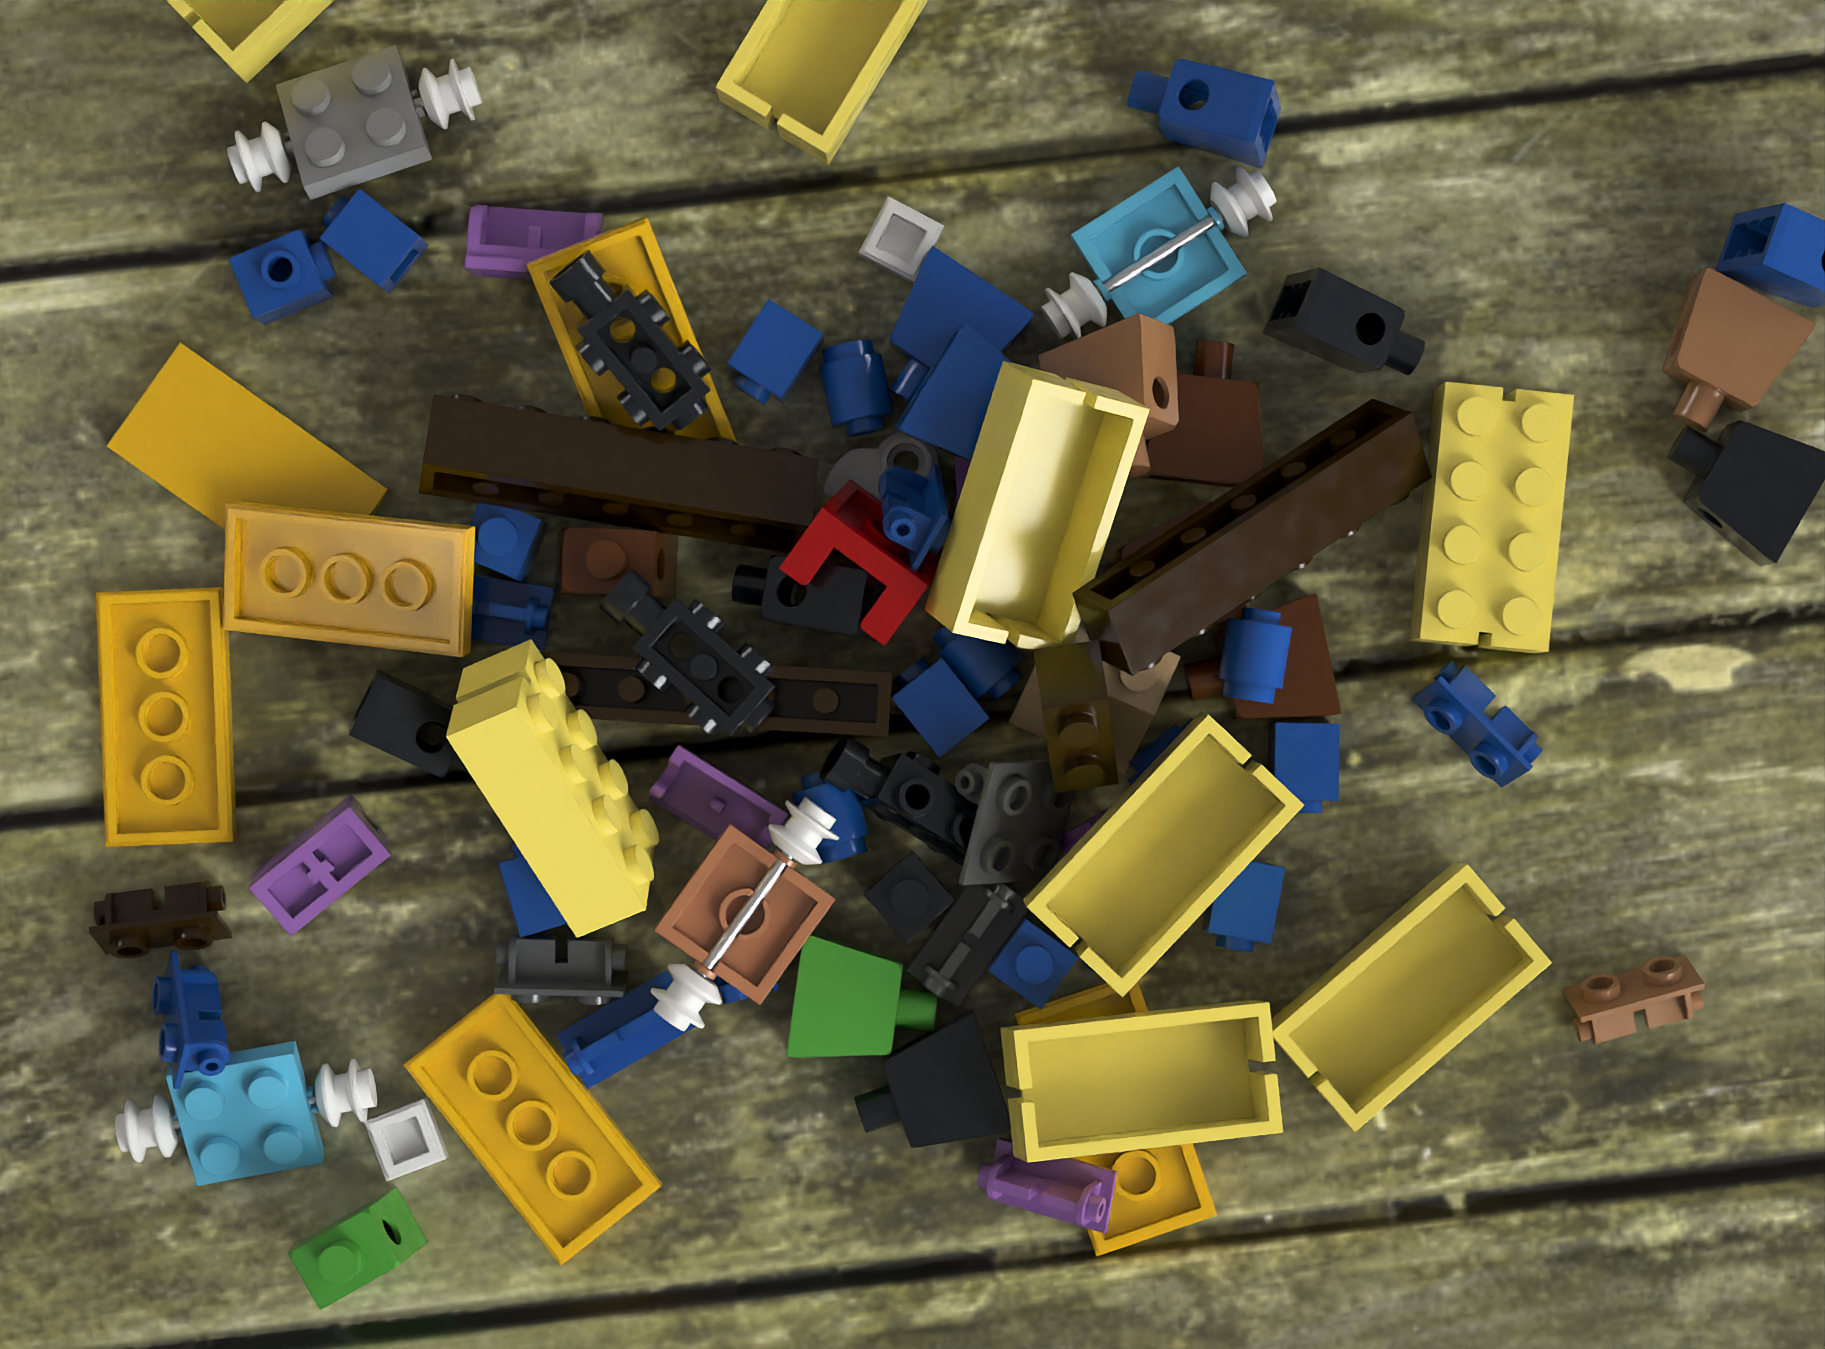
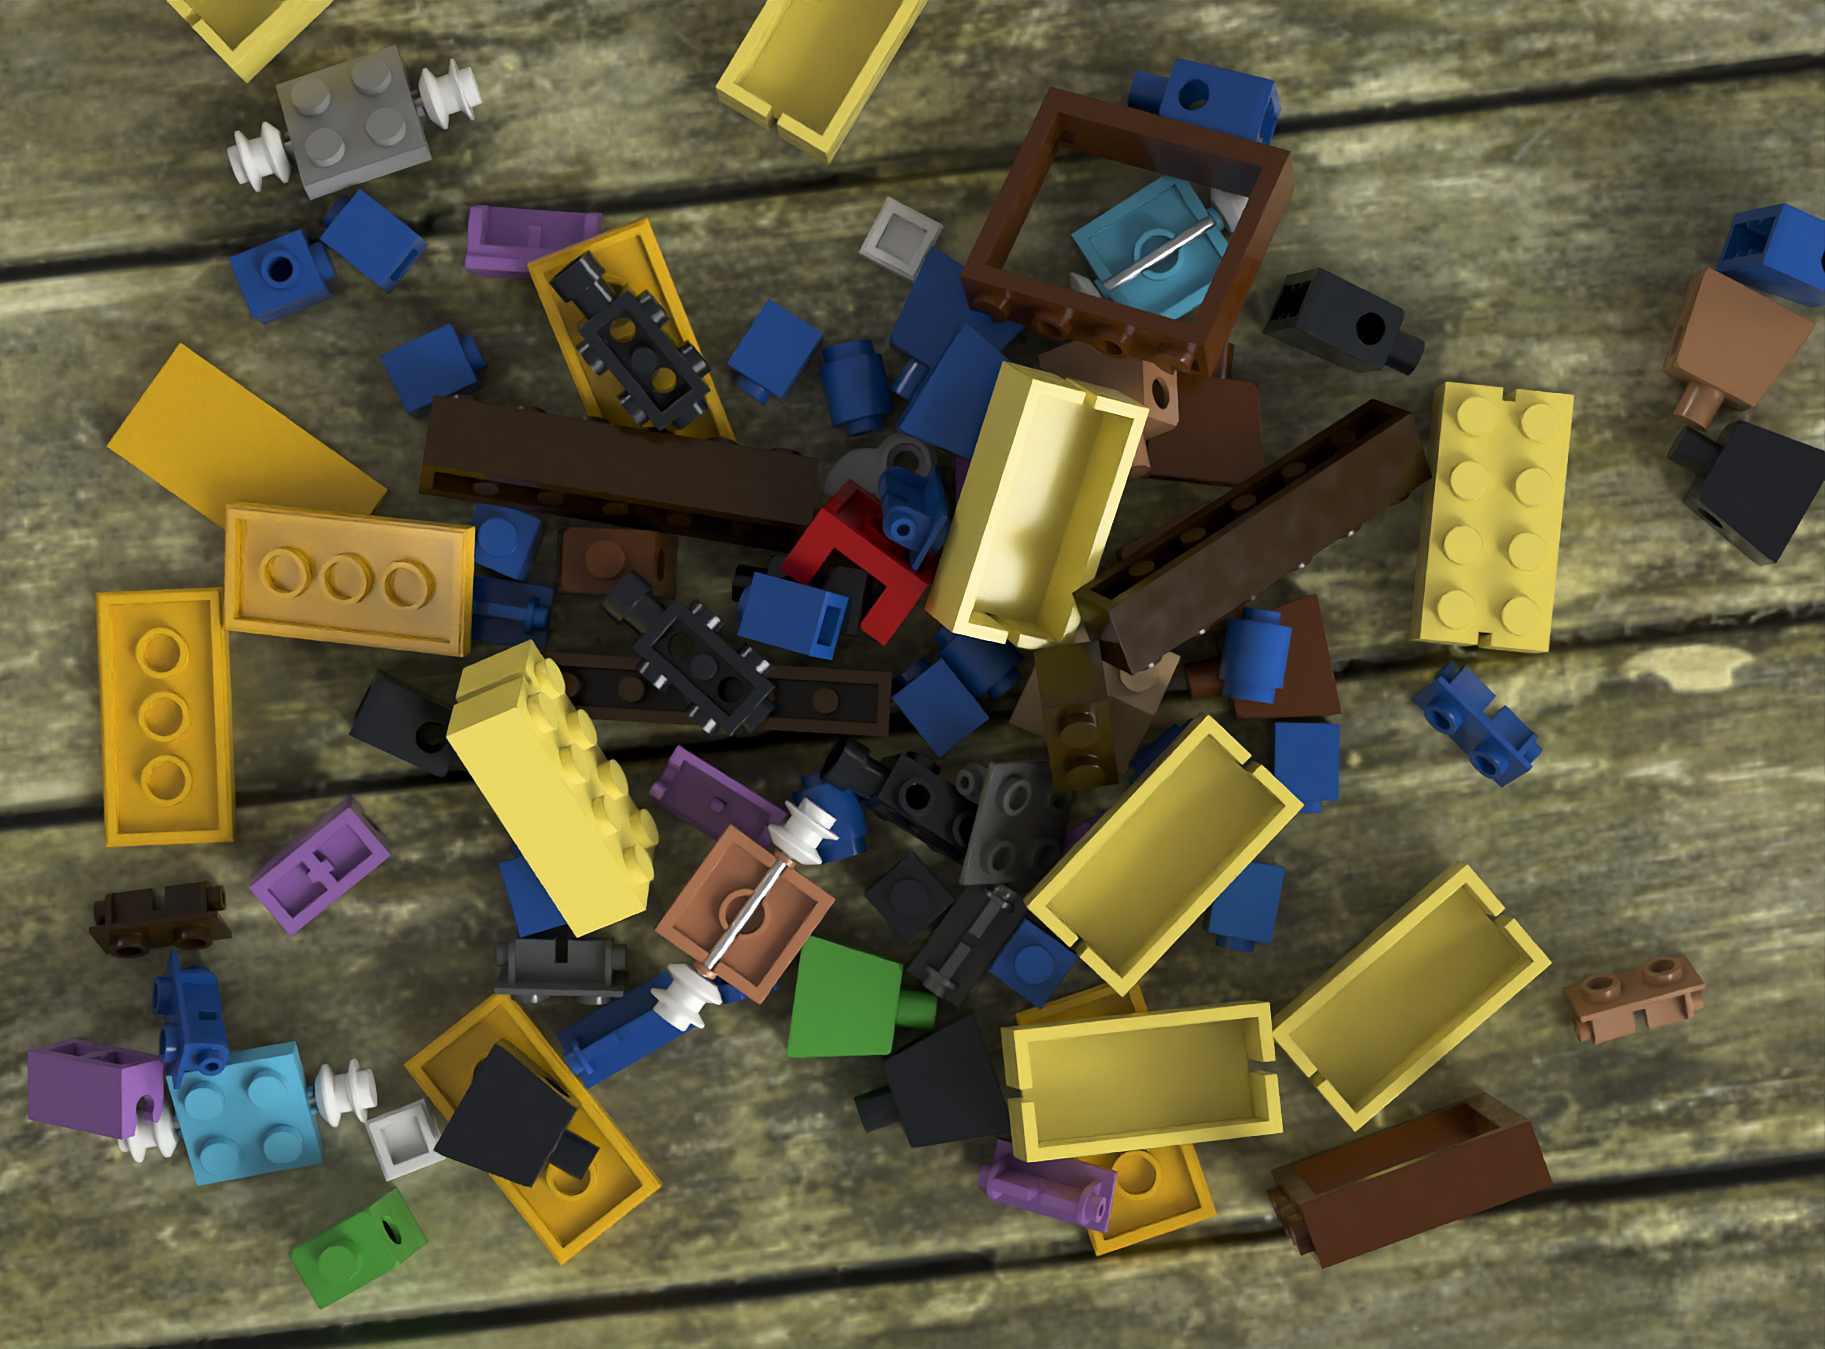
(94, 1087): none -> medium lavender hinge
(435, 365): none -> blue brick
(516, 1121): none -> black torso
(791, 615): none -> blue brick
(1154, 145): none -> reddish brown window
(1407, 1179): none -> reddish brown window

